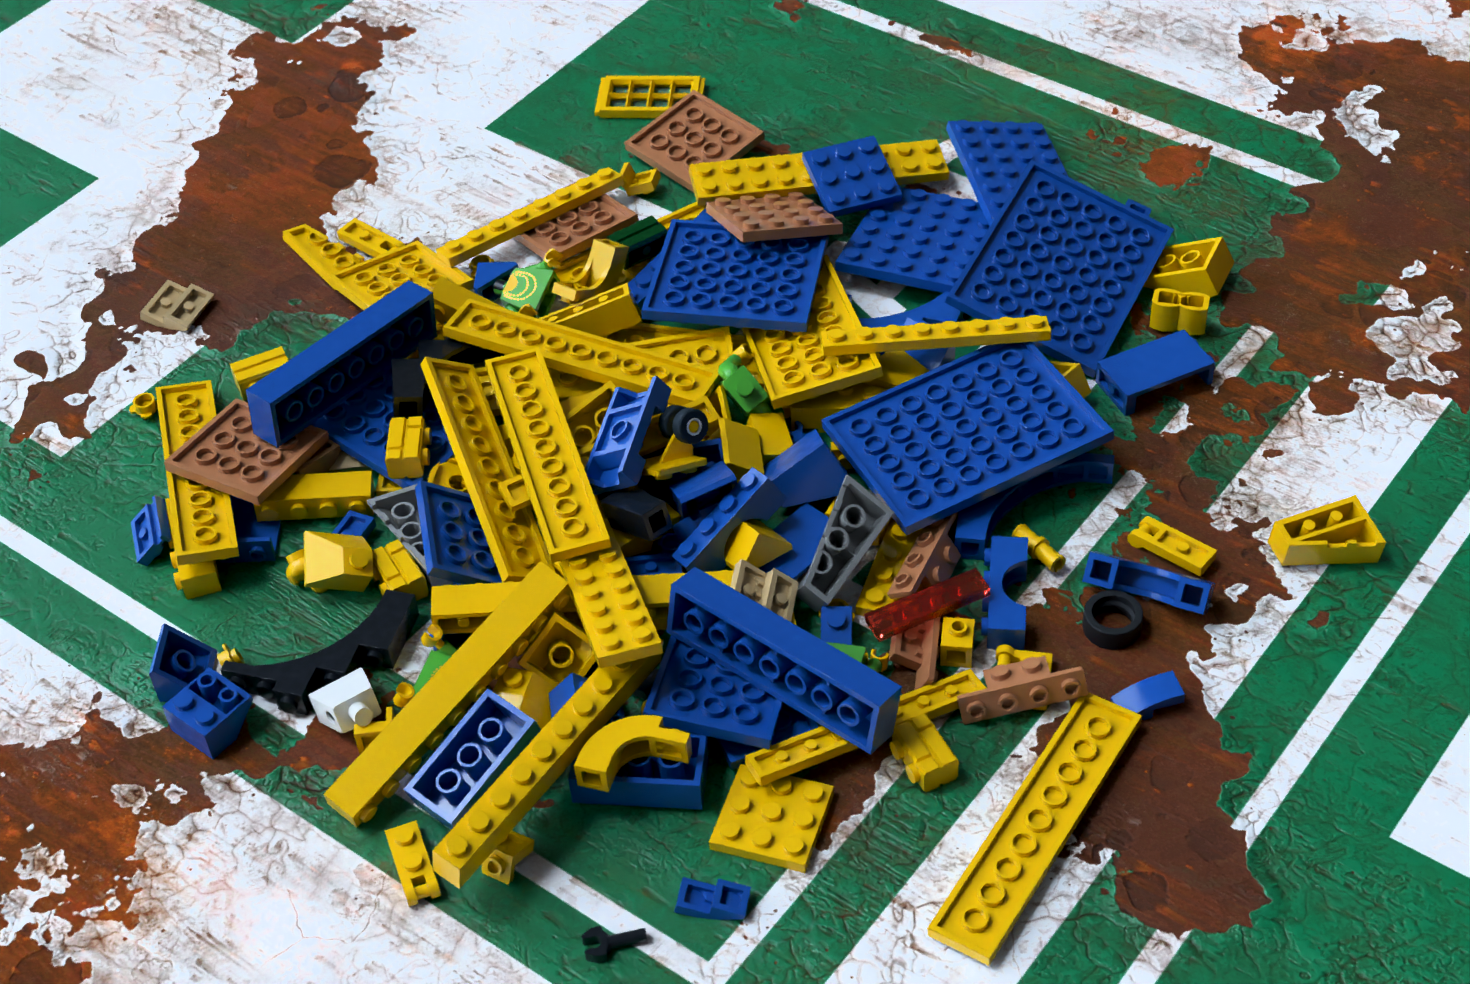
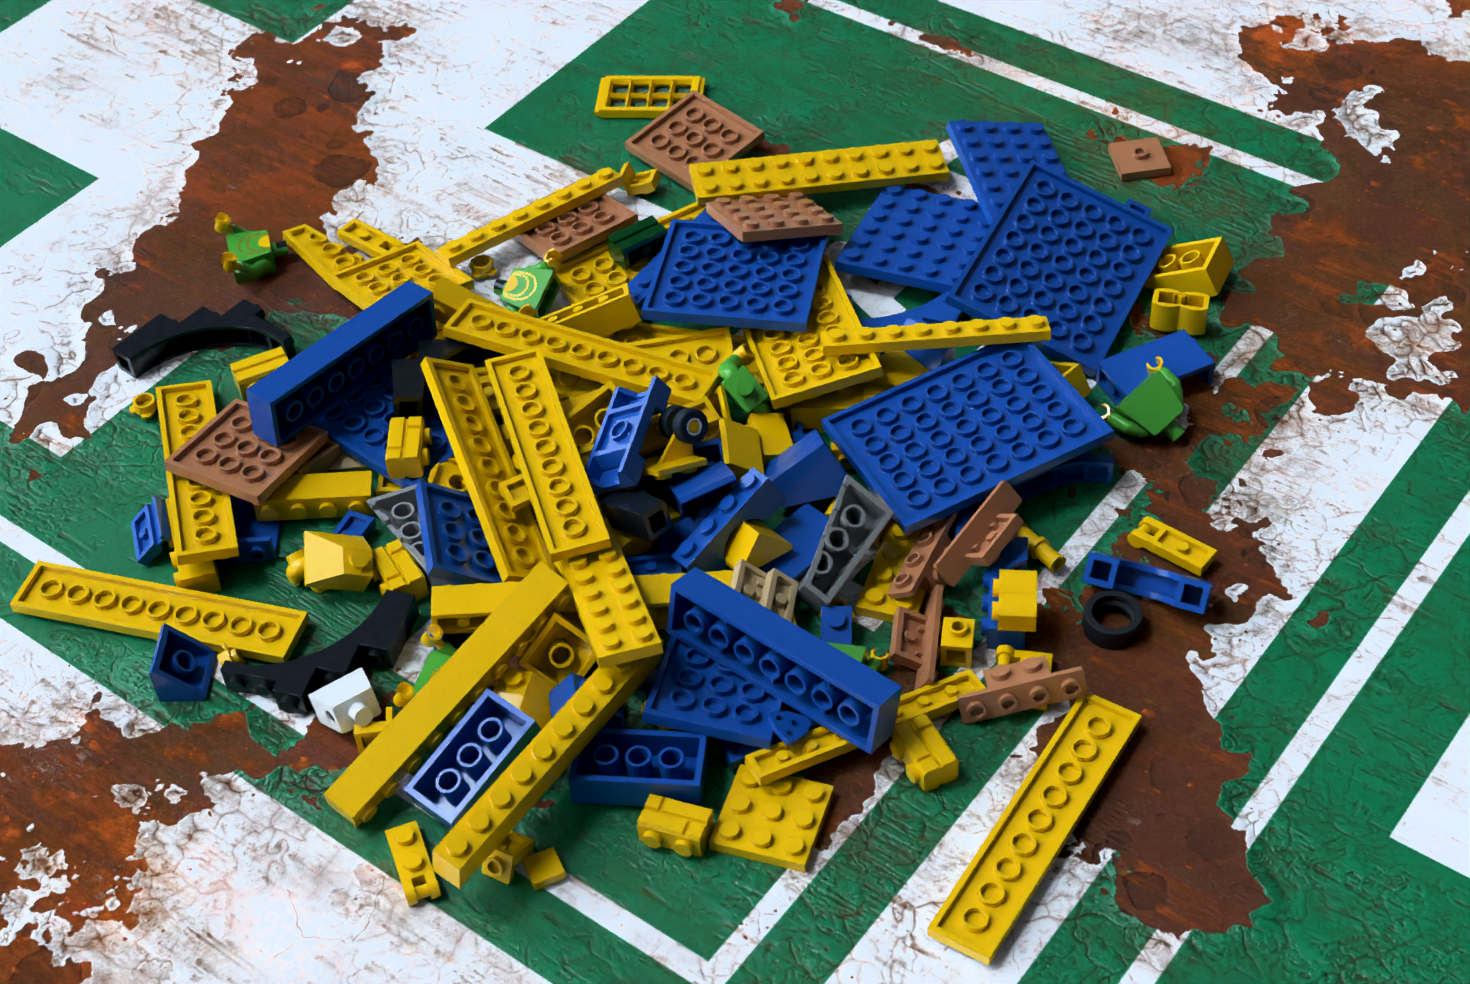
(143, 606): none -> yellow plate
(167, 338): none -> black arch
(176, 306): tan slope -> none
(208, 712): blue slope -> none
(249, 252): none -> bright green torso
(488, 273): blue slope -> none
(544, 868): none -> yellow tile
(598, 275): yellow arch -> none
(609, 942): black bar -> none
(625, 741): yellow arch -> none
(675, 825): none -> yellow brick
(709, 901): blue slope -> none
(783, 725): none -> blue piece
(851, 176): blue plate -> none
(927, 604): clear red tile -> none
(983, 535): none -> nougat bracket
(1016, 600): none -> yellow brick
(1139, 159): none -> nougat plate
(1150, 406): none -> bright green torso
(1151, 694): blue slope -> none
(1328, 535): yellow wedge -> none

